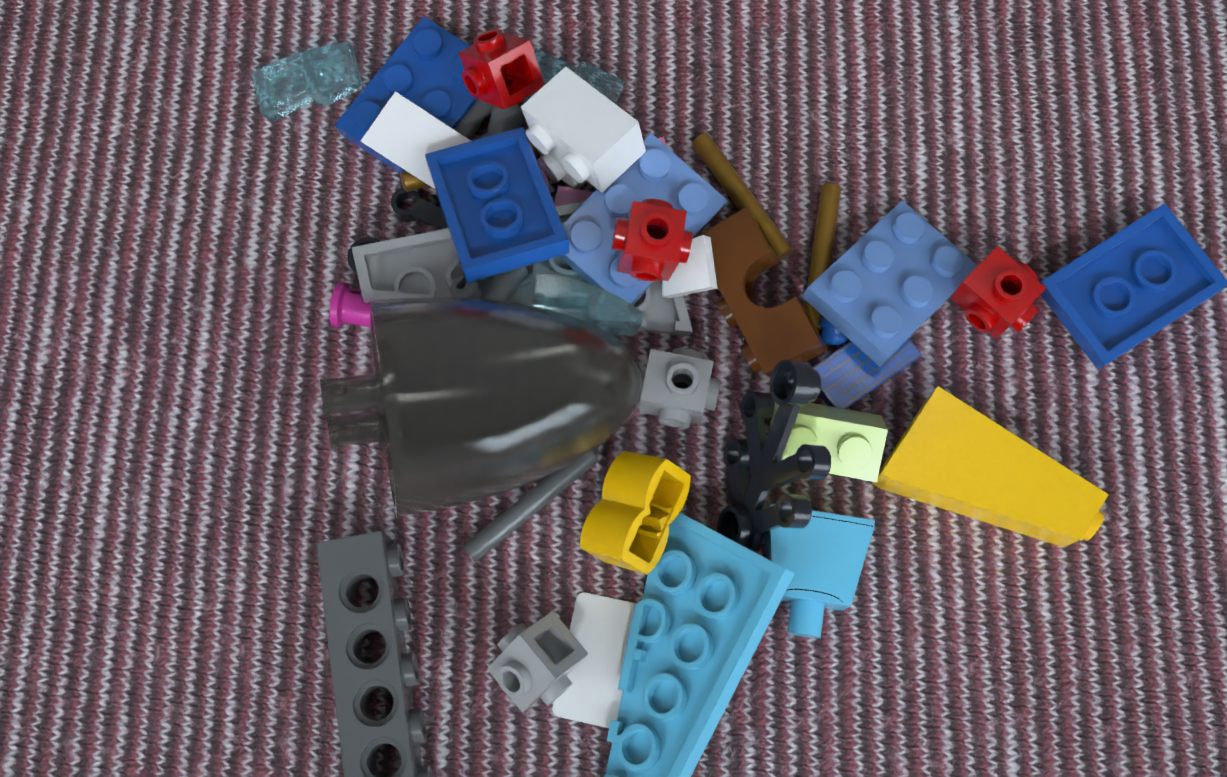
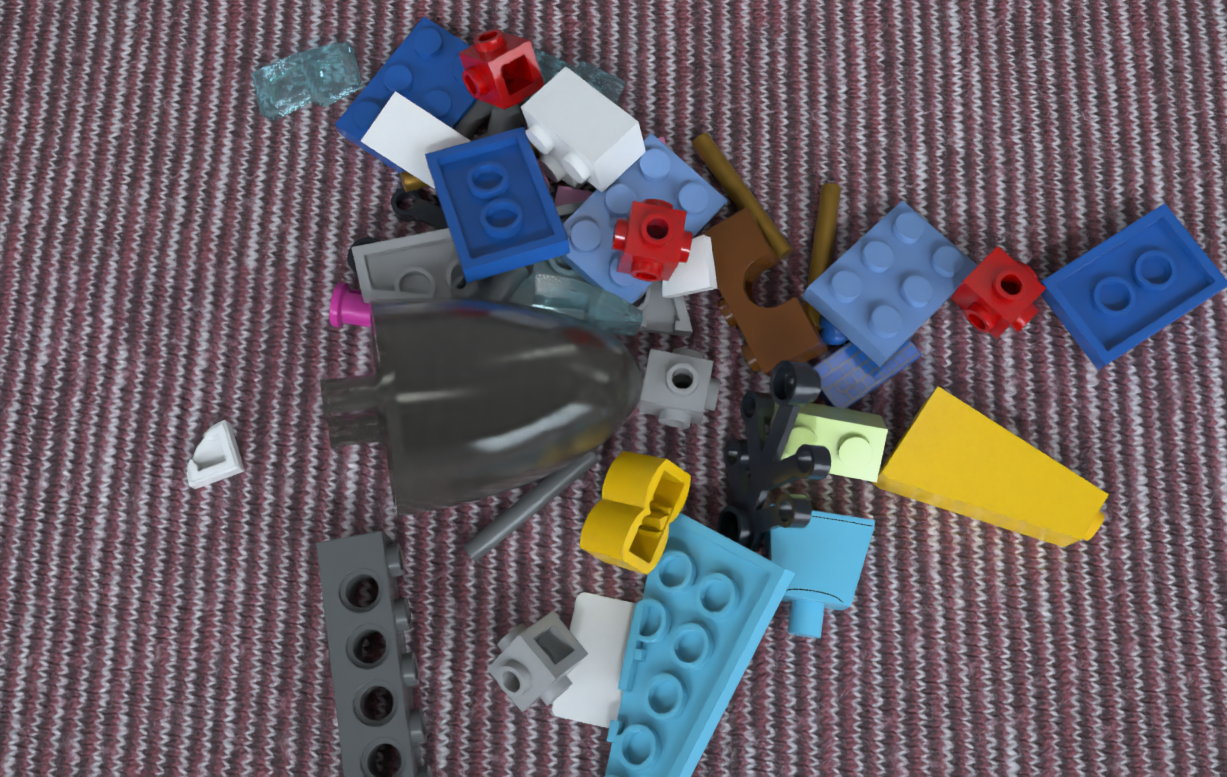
(215, 457): none -> white tile

